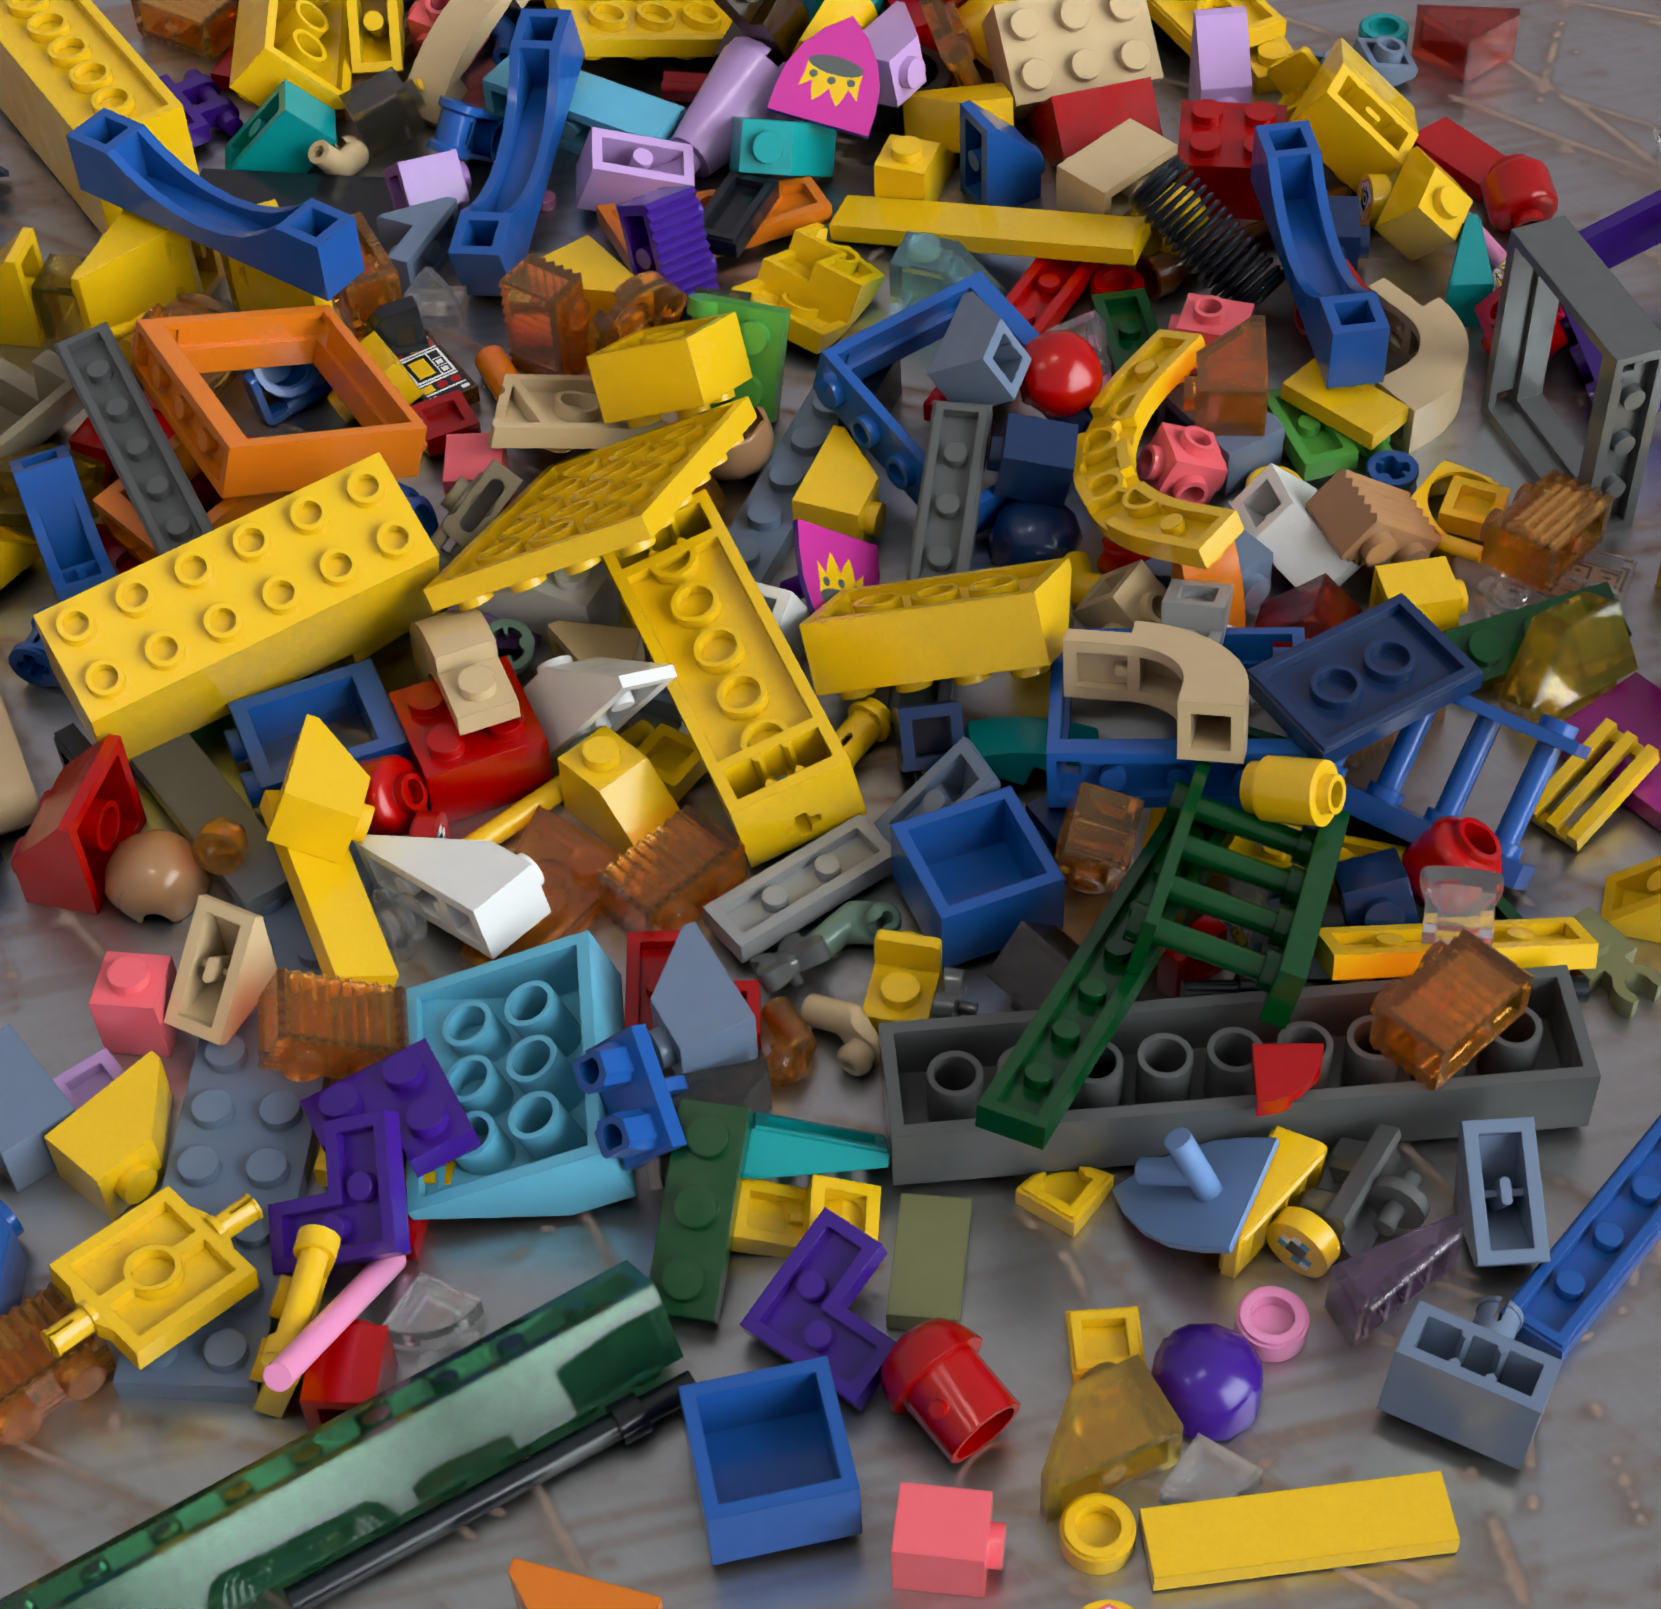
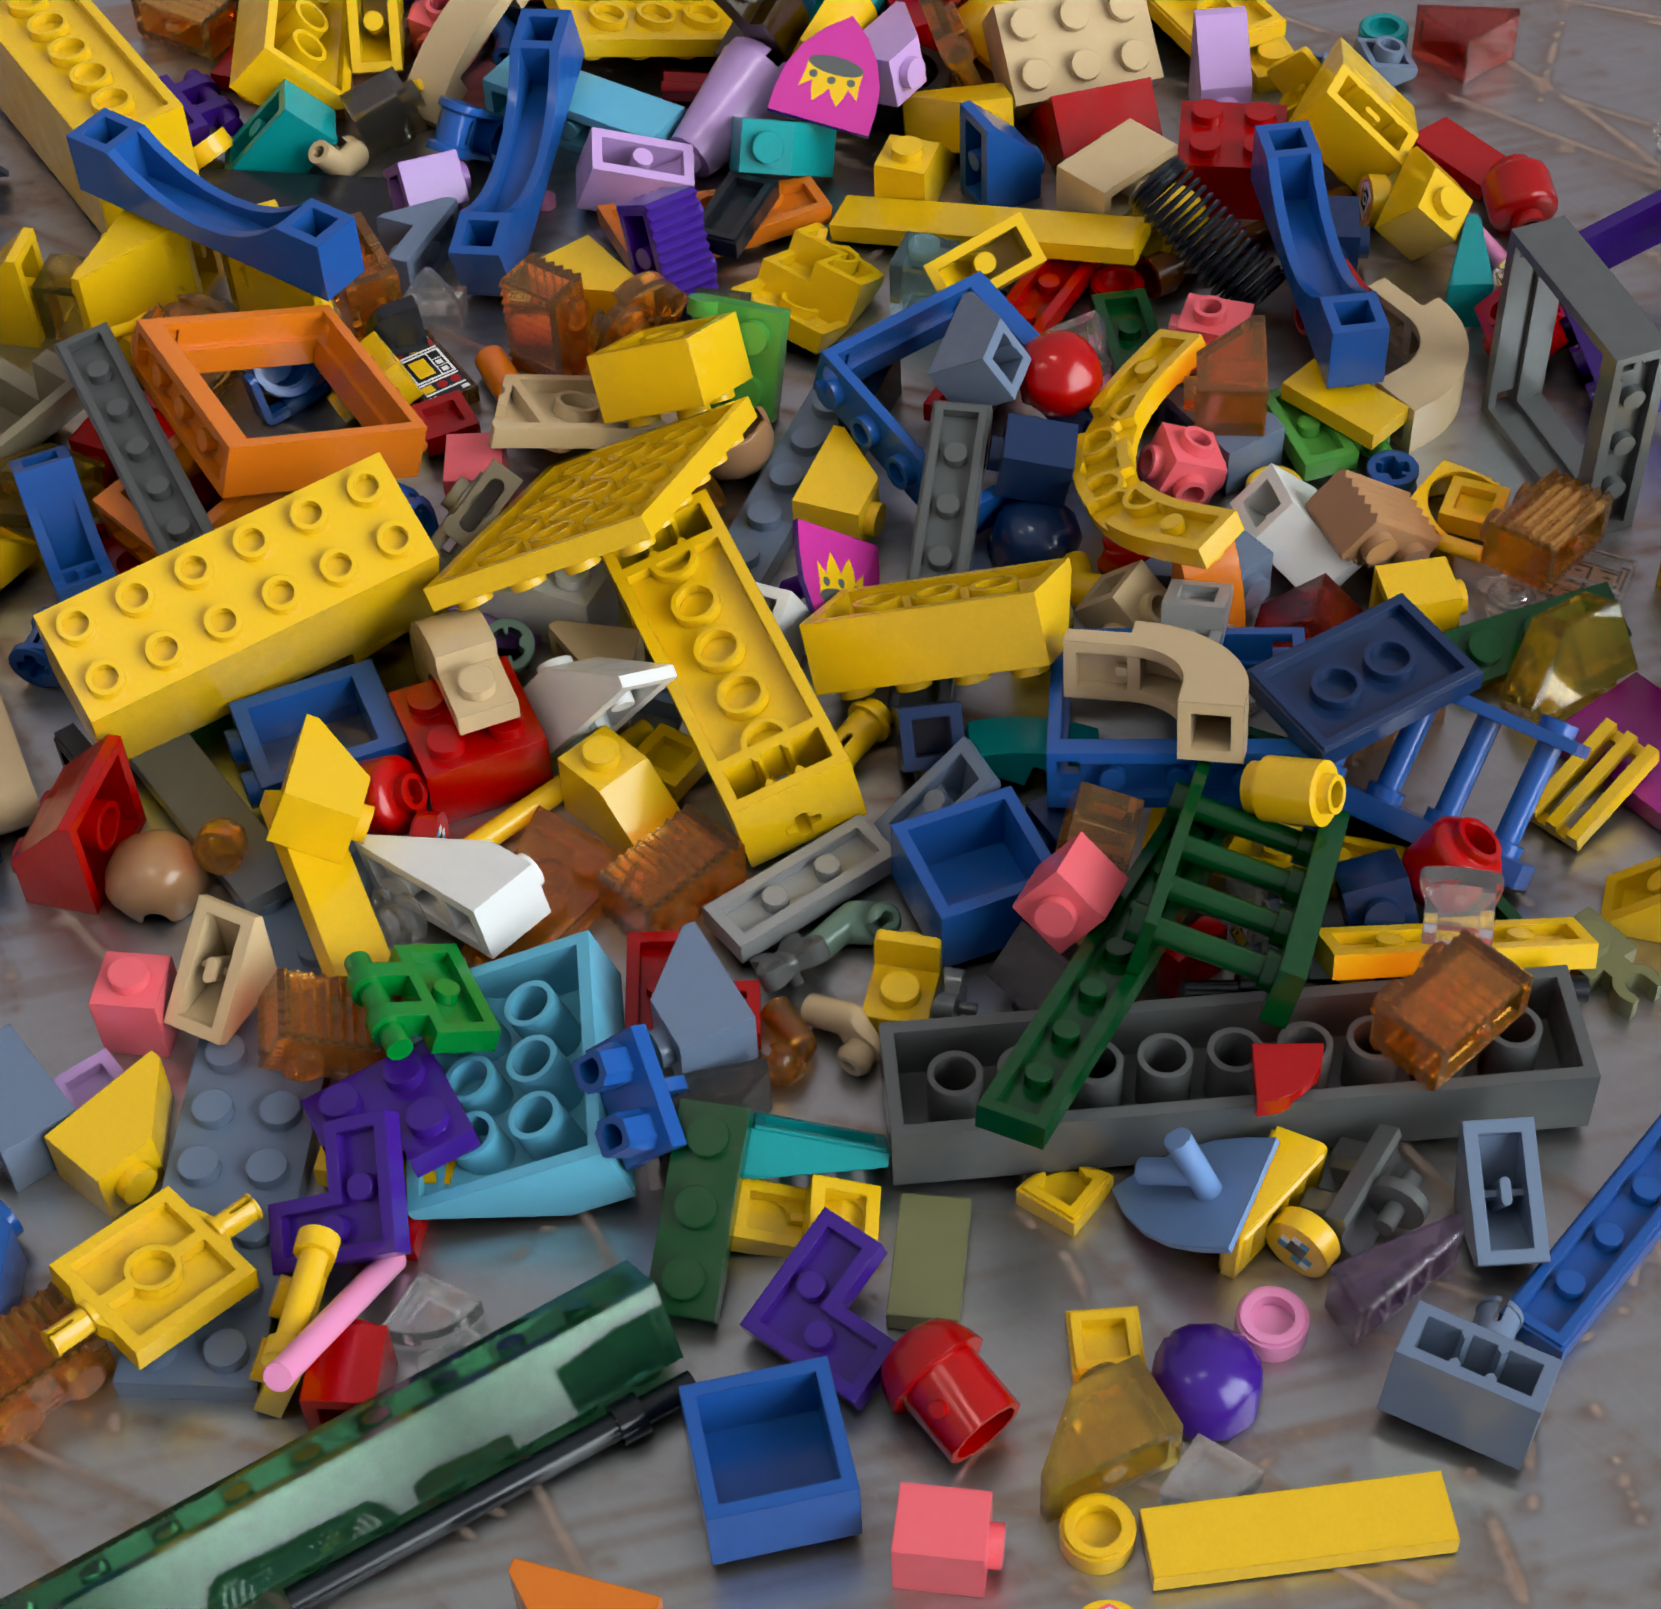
(212, 147): none -> yellow tile
(438, 996): none -> green plate
(1000, 253): none -> yellow slope
(1070, 892): none -> coral brick

